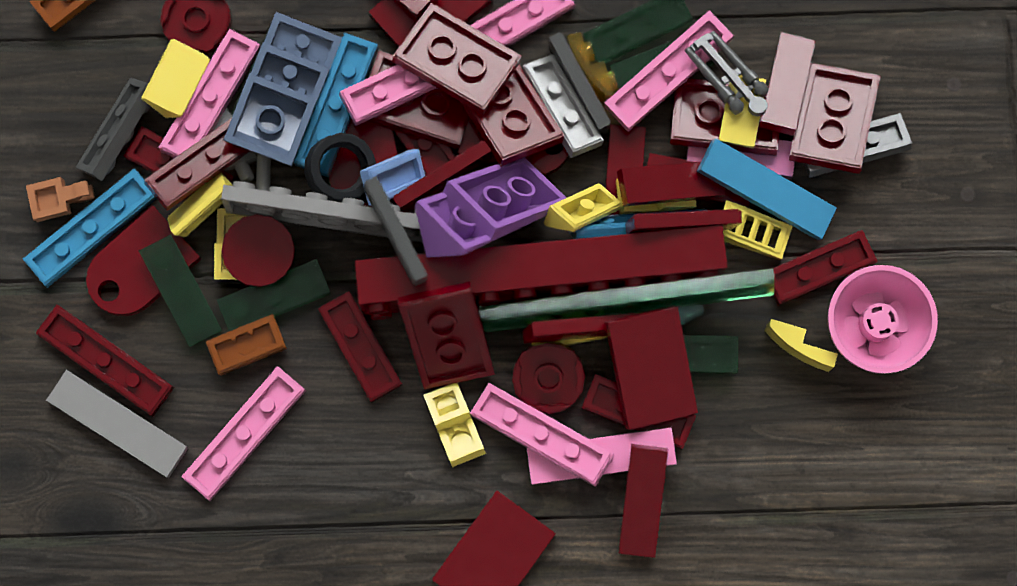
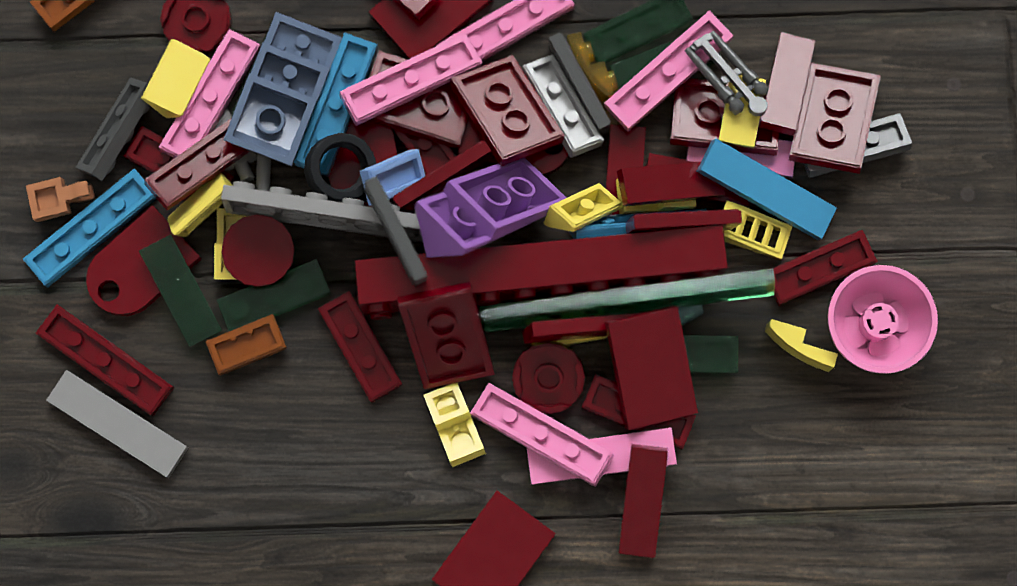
(243, 433): bright pink tile -> none
(457, 58): tile -> none

